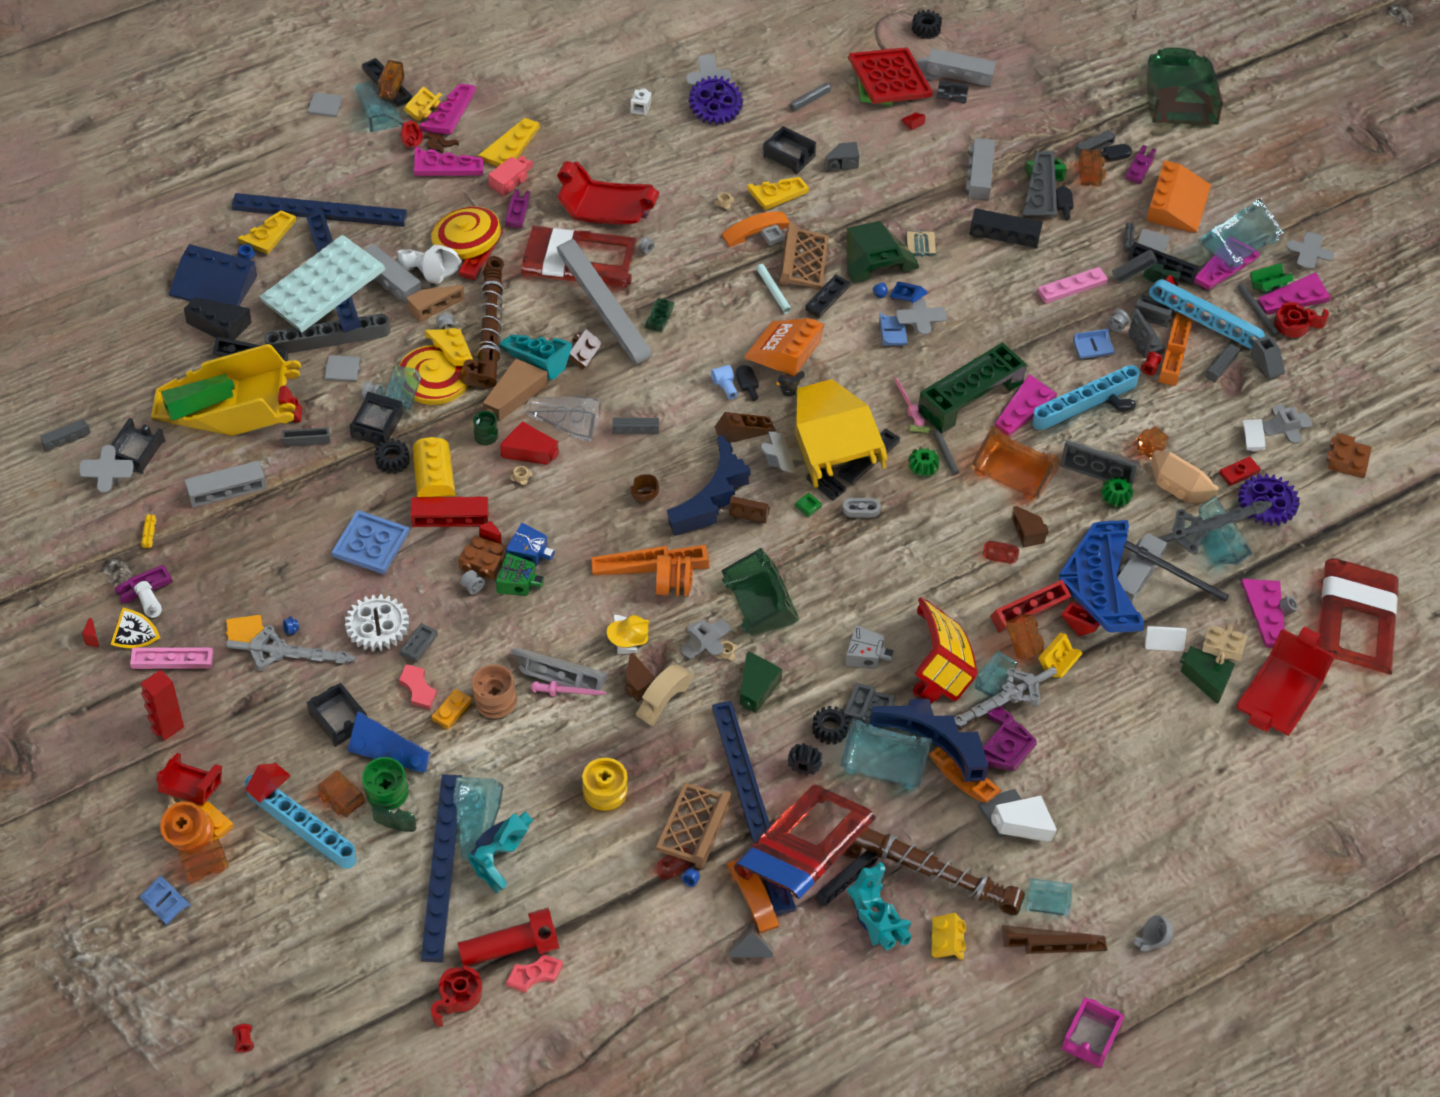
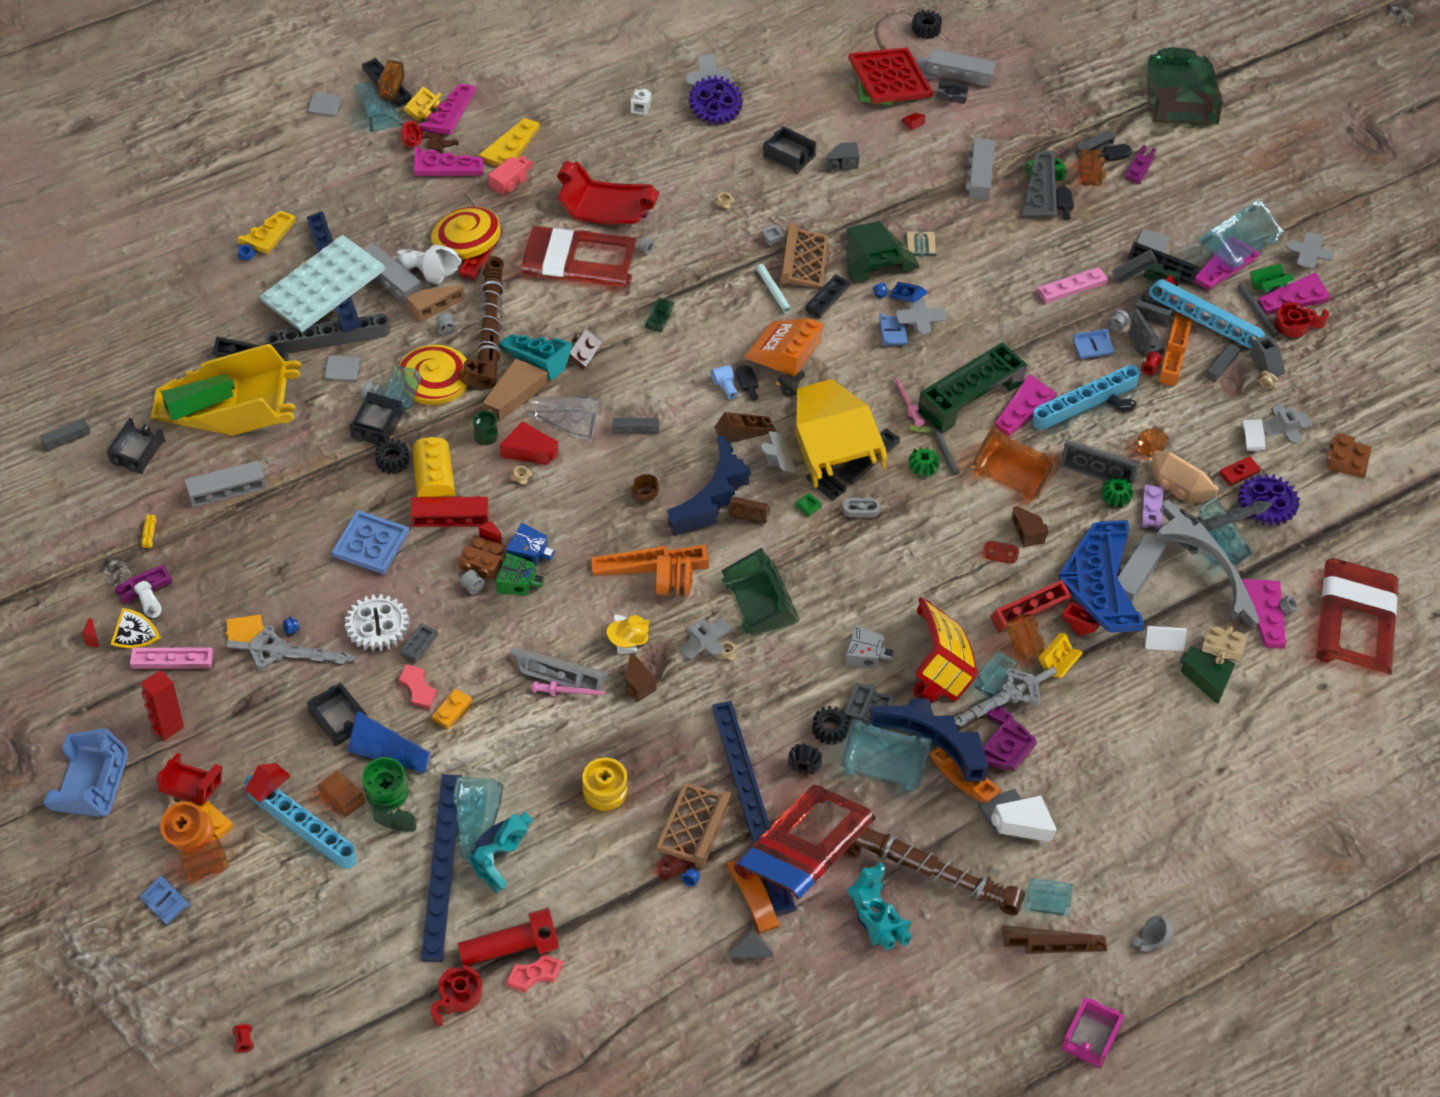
(91, 775): none -> medium blue windscreen
(106, 469): light grey piece -> none
(212, 276): dark blue slope -> none
(217, 318): black wedge -> none
(284, 397): red plate -> none
(306, 436): dark grey piece -> none
(331, 210): dark blue plate -> none
(451, 343): yellow wing -> none
(494, 691): nougat wheel -> none
(517, 210): magenta hinge -> none
(604, 302): light grey beam -> none
(662, 689): tan arch -> none
(736, 233): orange slope -> none
(758, 681): dark green slope -> none
(774, 194): yellow wing -> none
(810, 96): dark grey axle -> none
(845, 878): black beam -> none
(948, 936): yellow bracket -> none
(1006, 228): black brick -> none
(1129, 236): dark grey axle -> none
(1142, 553): black bar -> none
(1151, 507): none -> lavender plate
(1178, 198): orange slope -> none
(1182, 530): none -> light grey slope
(1268, 380): none -> tan plate
(1287, 681): red panel -> none

